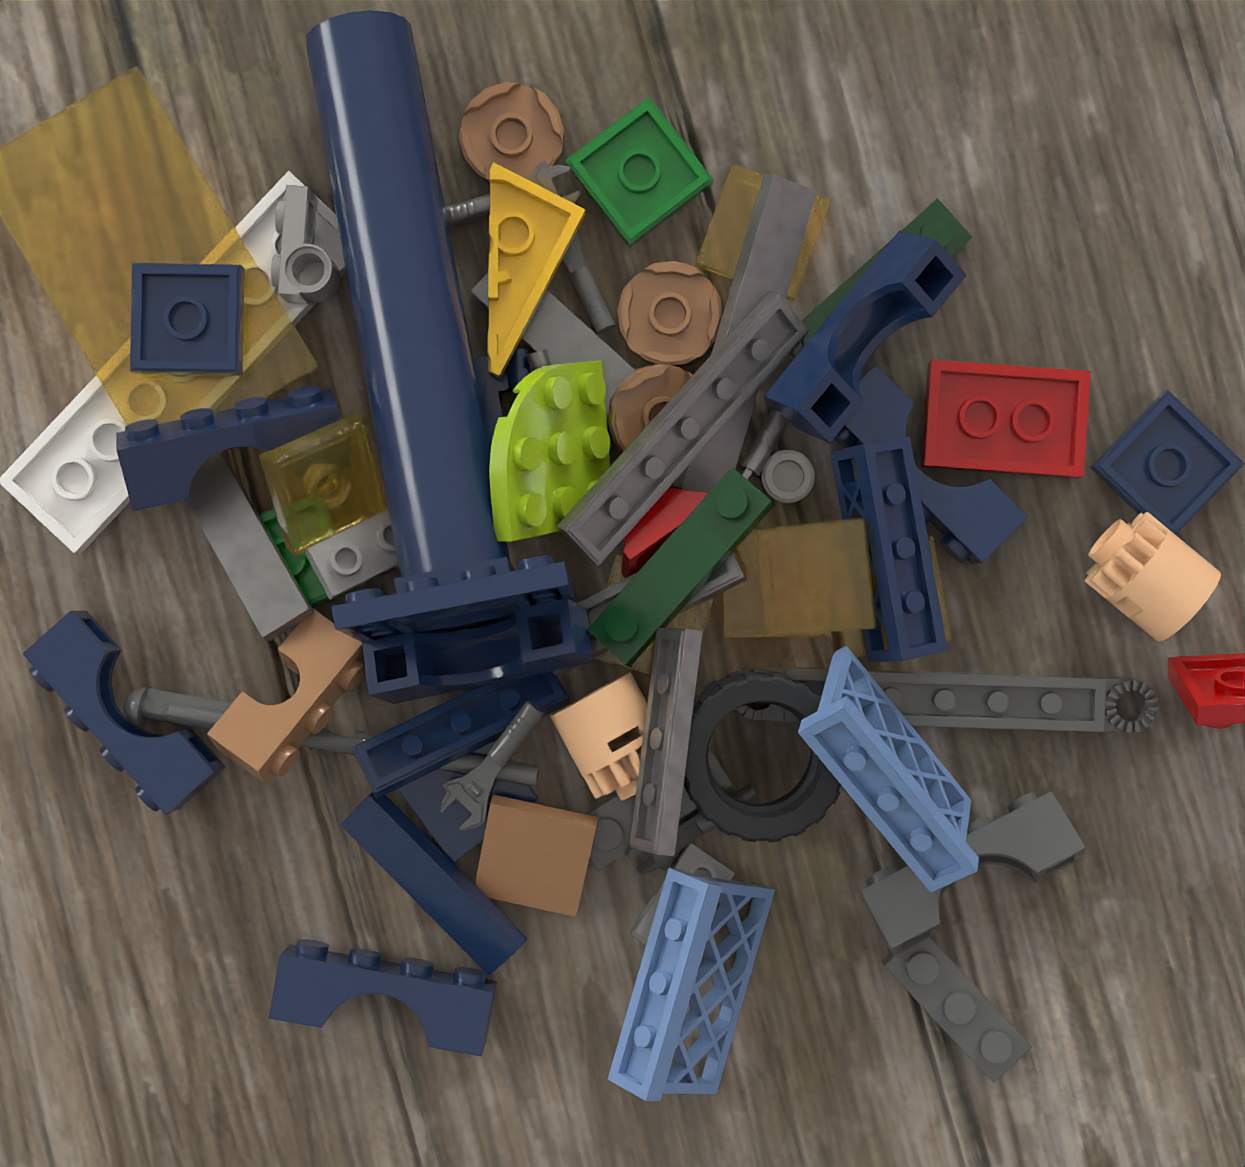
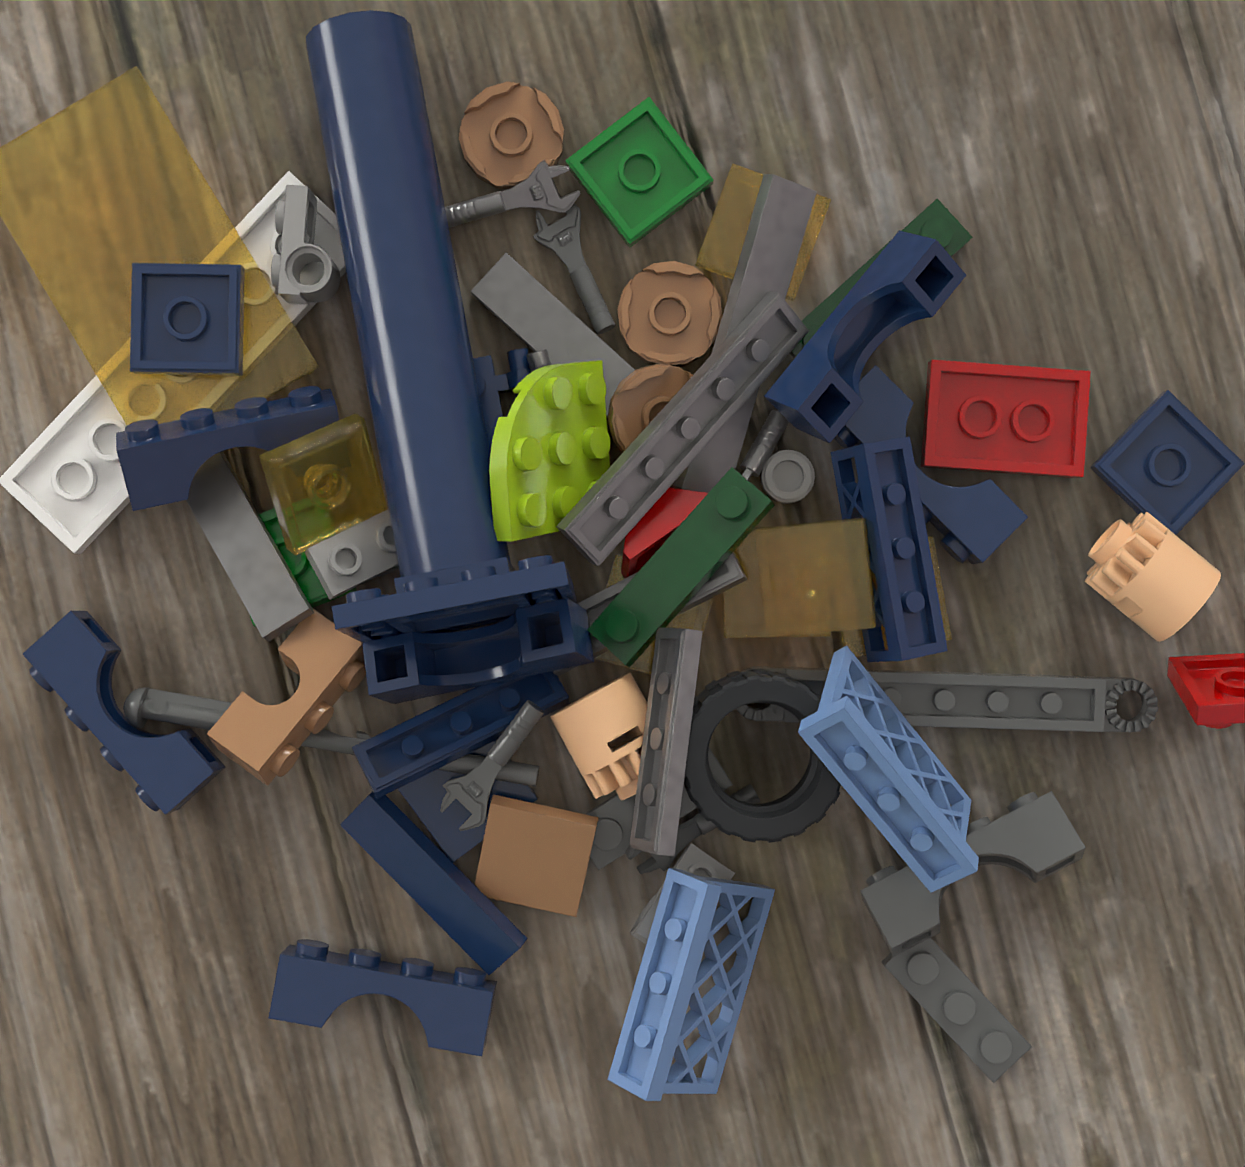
(527, 243): yellow wing -> none

